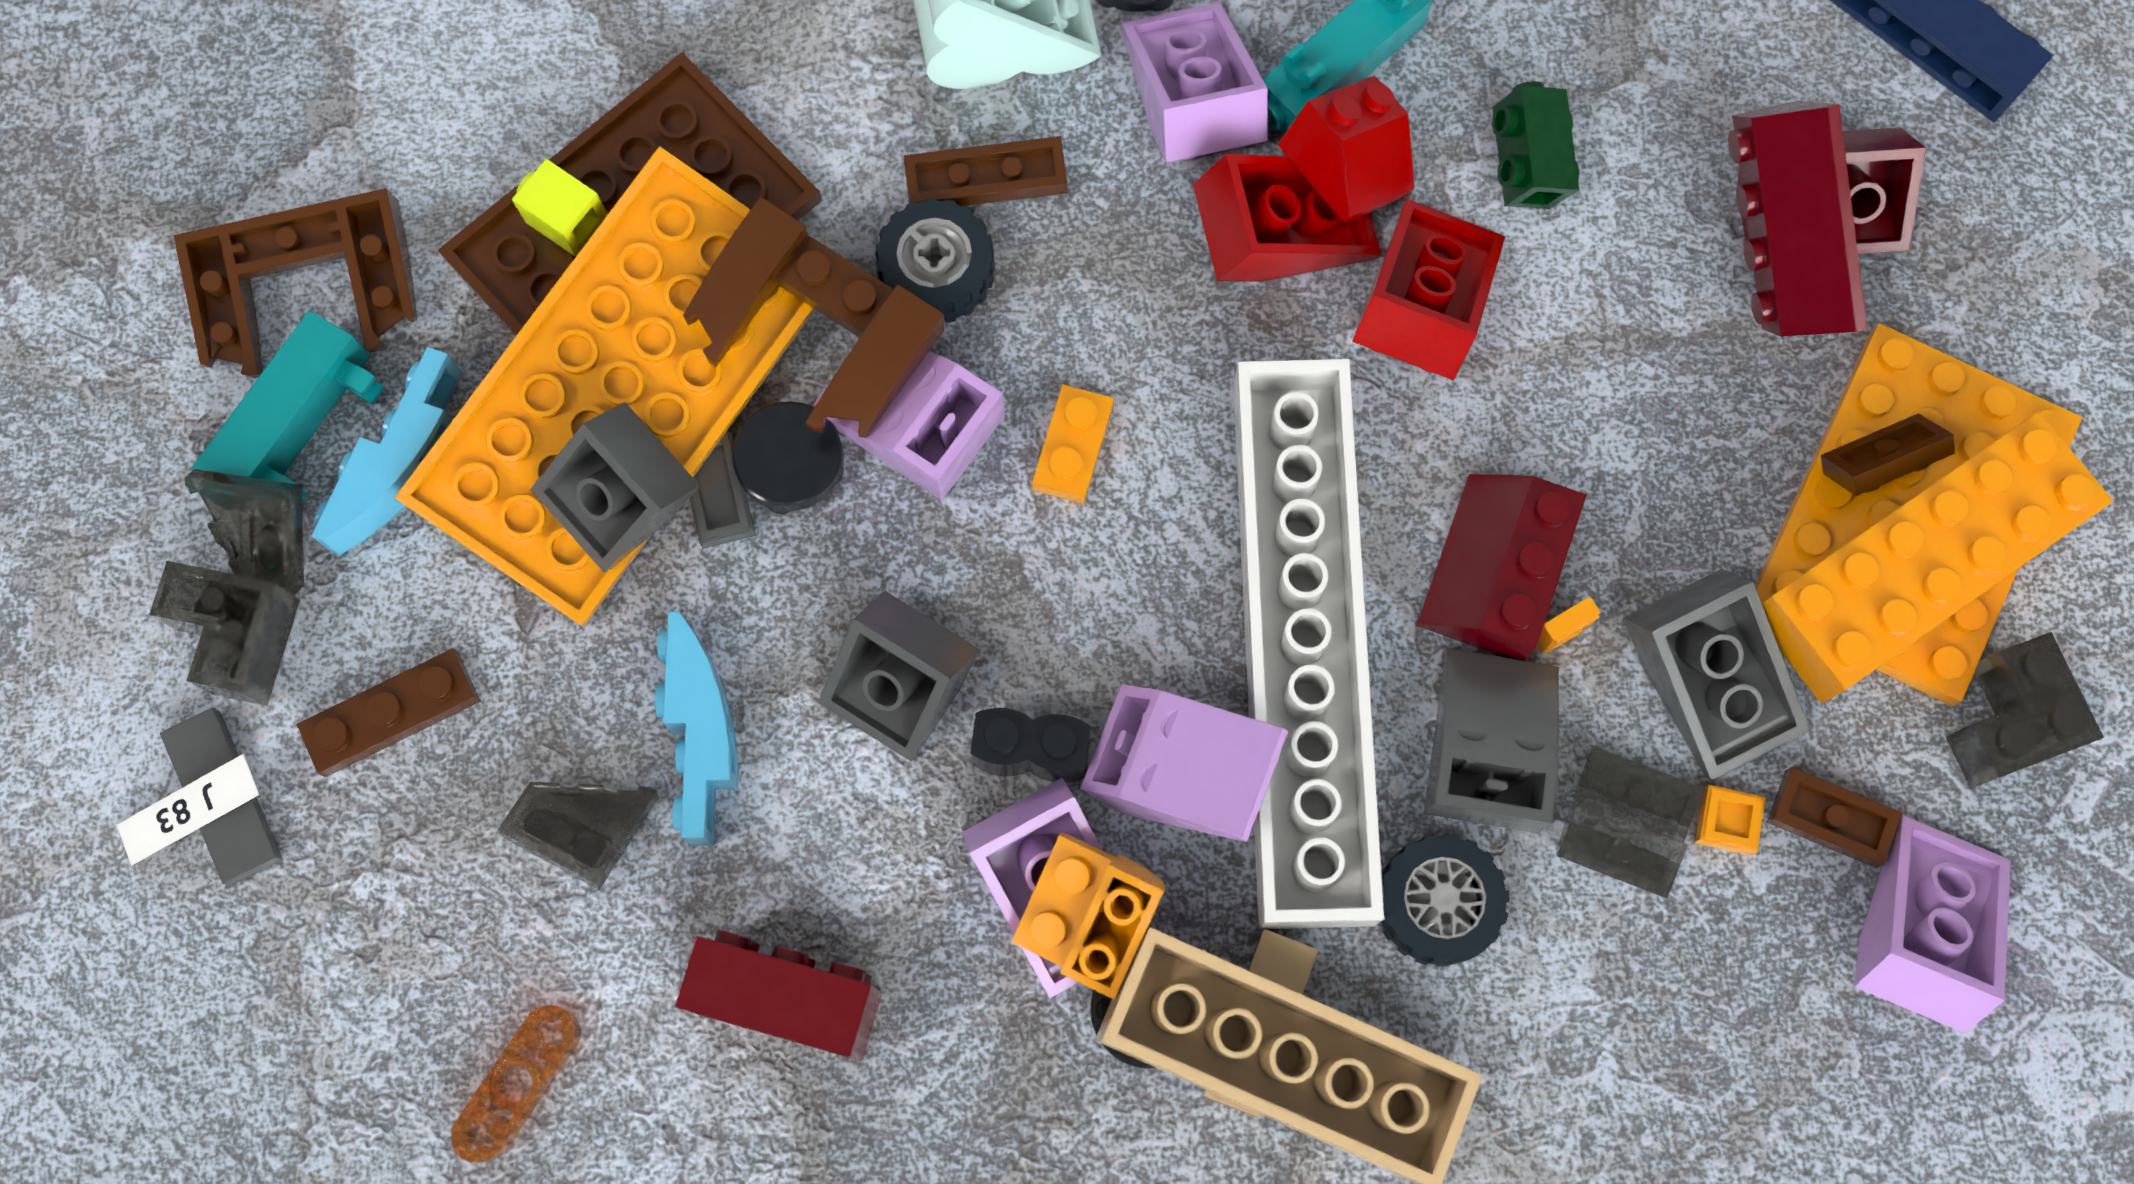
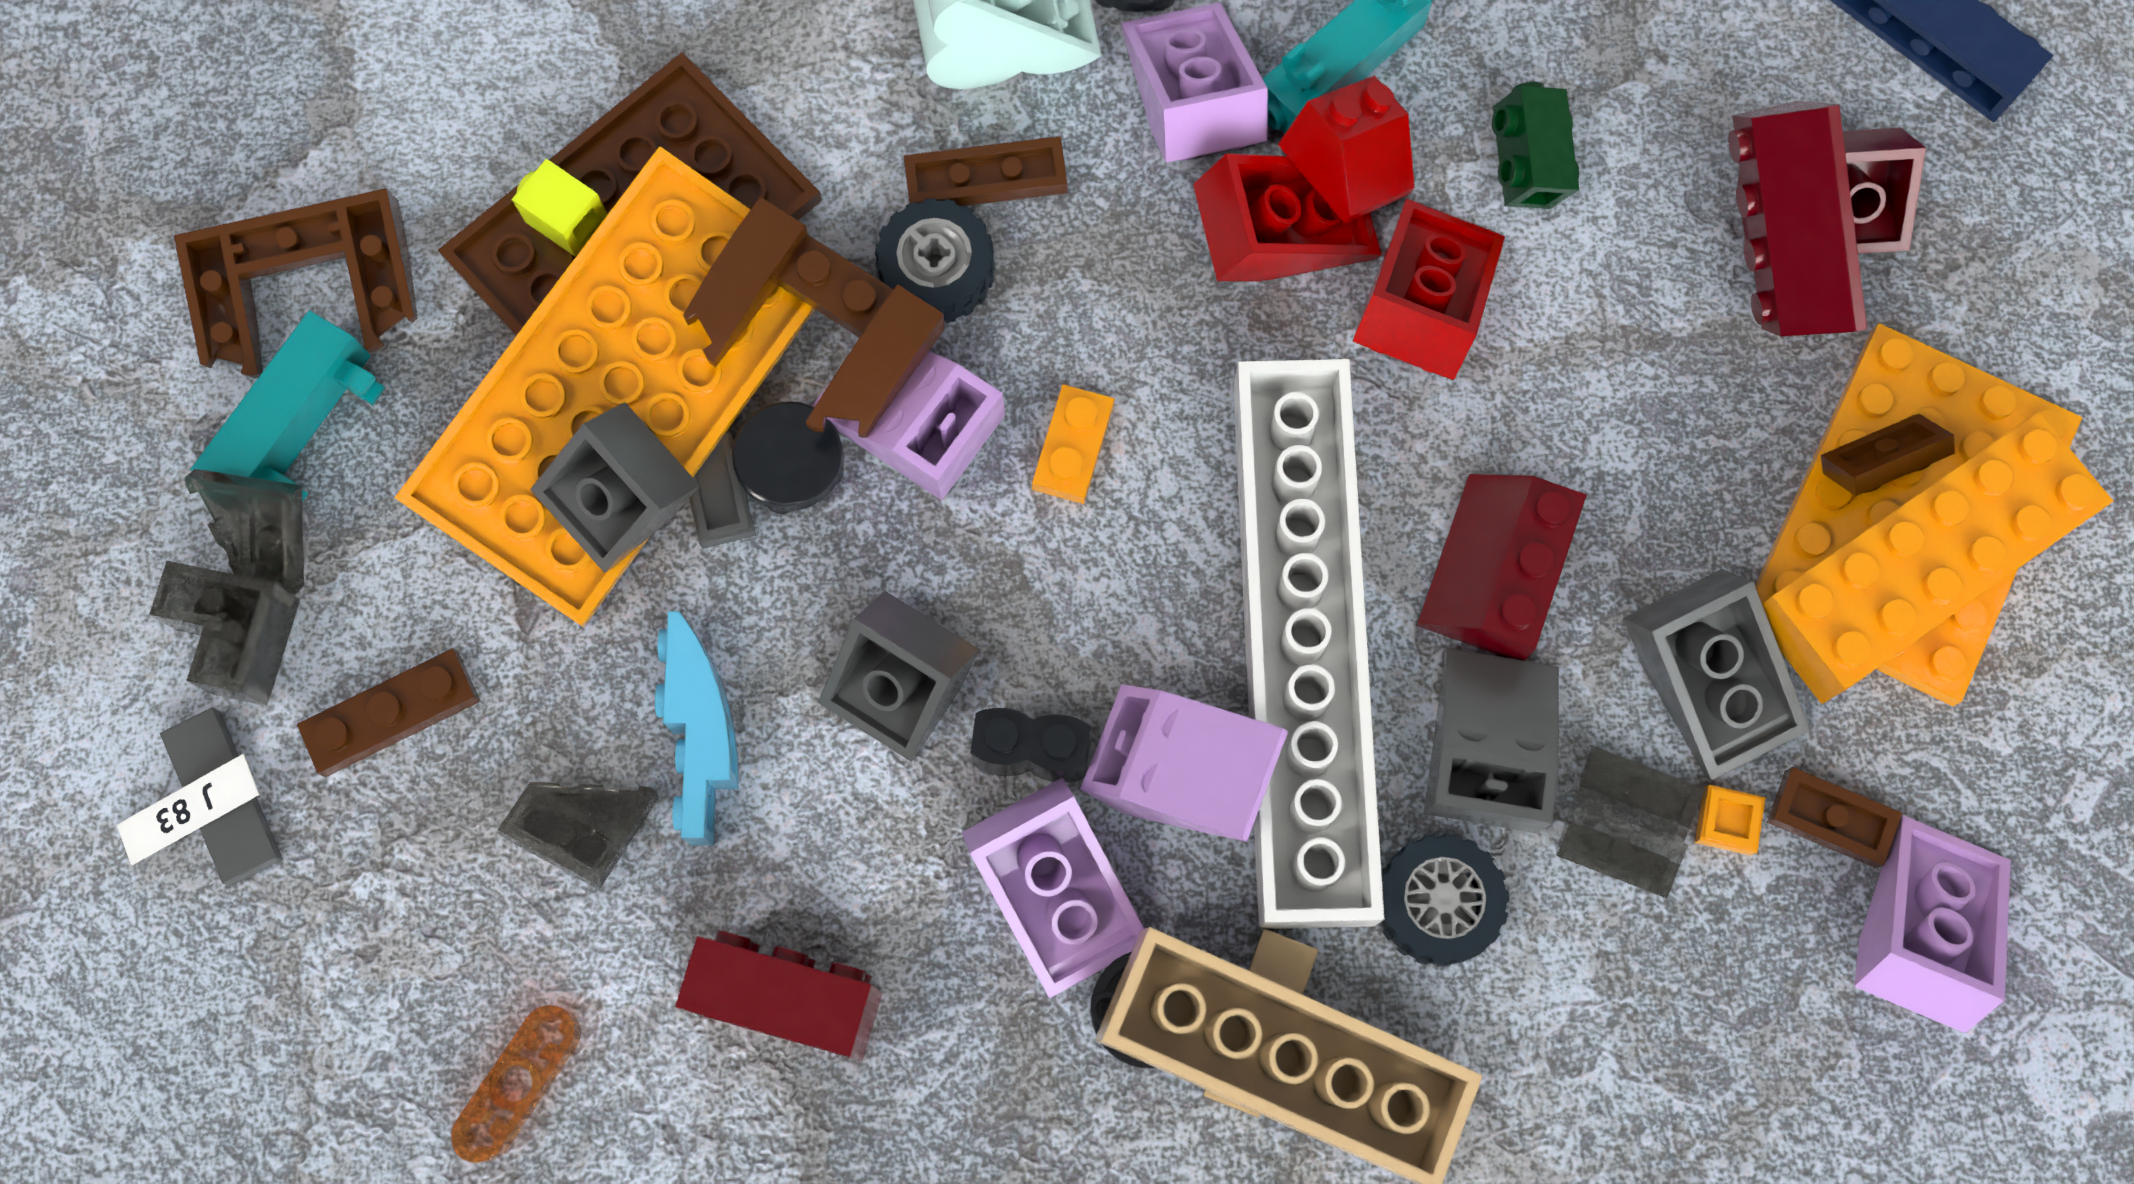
(377, 472): medium azure slope -> none
(1089, 913): light orange brick -> none
(1568, 625): light orange tile -> none
(2035, 713): clear smoke brick -> none

